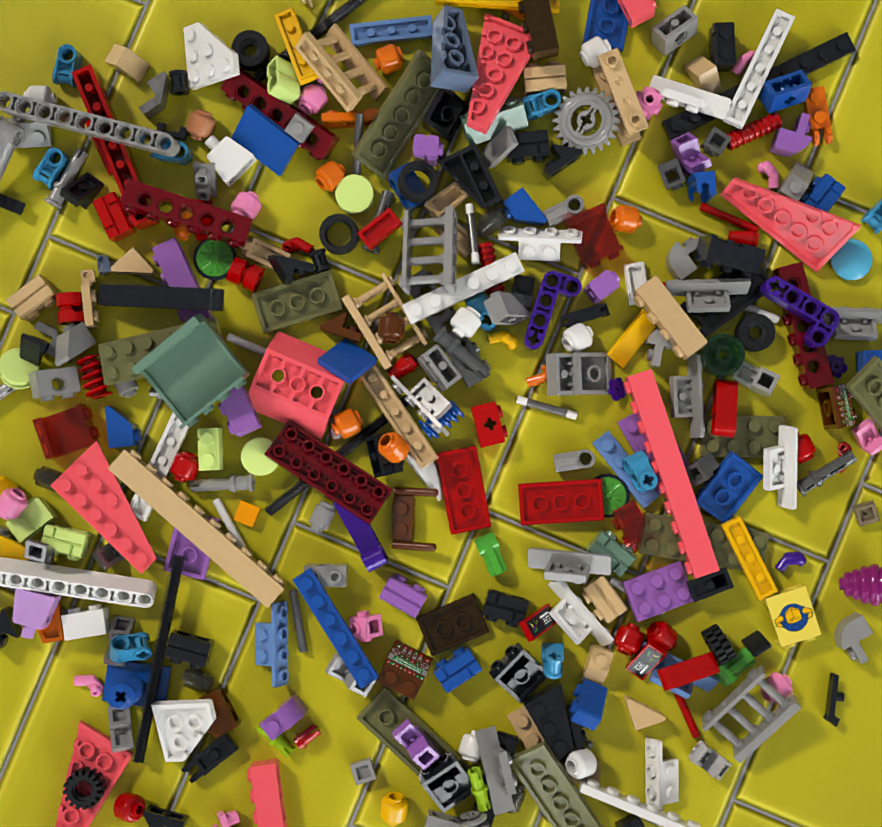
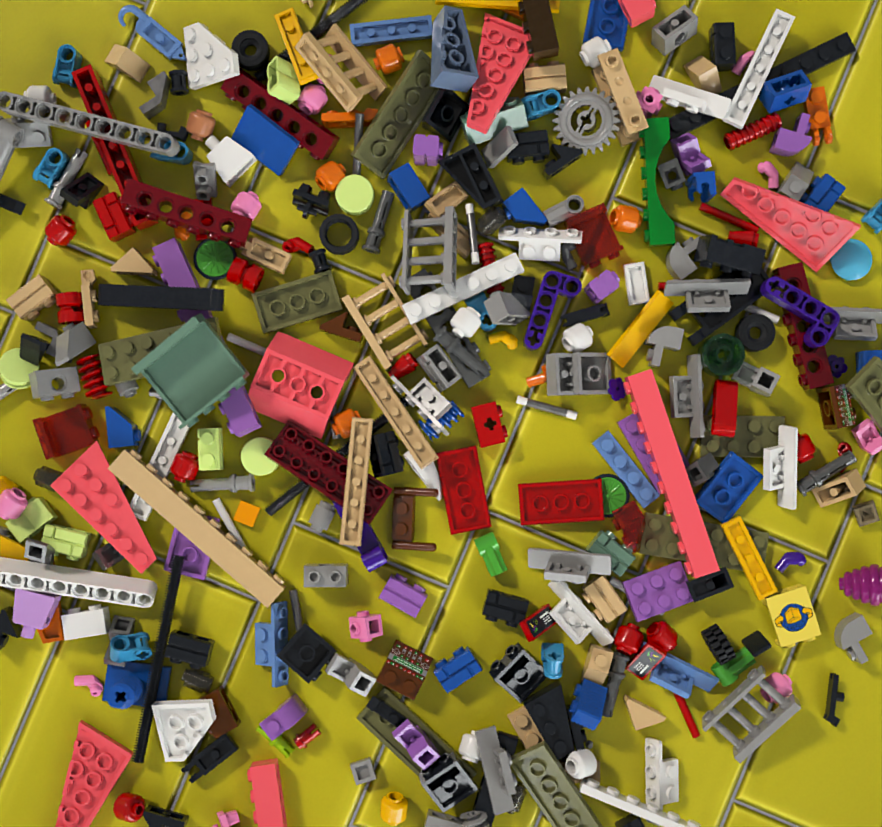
(60, 230): none -> red head
(73, 794): black tyre -> none
(103, 265): sand blue tile -> none
(120, 729): light grey slope -> none
(154, 33): none -> medium blue plate
(286, 267): black slope -> none
(299, 128): light grey plate -> none
(307, 653): none -> black plate
(309, 203): none -> black hips
(335, 628): blue plate -> none
(347, 361): blue tile -> none
(356, 481): none -> tan tile
(379, 228): red tile -> none
(386, 711): none -> black piece
(391, 328): reddish brown head -> none
(393, 447): orange head -> none
(427, 169): black tyre -> none
(452, 624): dark brown tile -> none
(479, 789): lime pin -> none
(567, 256): none -> dark grey arm
(570, 460): light grey piece -> none
(615, 674): none -> dark grey pin
(639, 469): dark azure piece -> none
(659, 225): none -> green arch
(670, 318): tan brick -> none
(688, 671): red beam -> none
(709, 760): light grey brick -> none
(713, 144): dark grey brick -> none
(839, 488): none -> tan slope

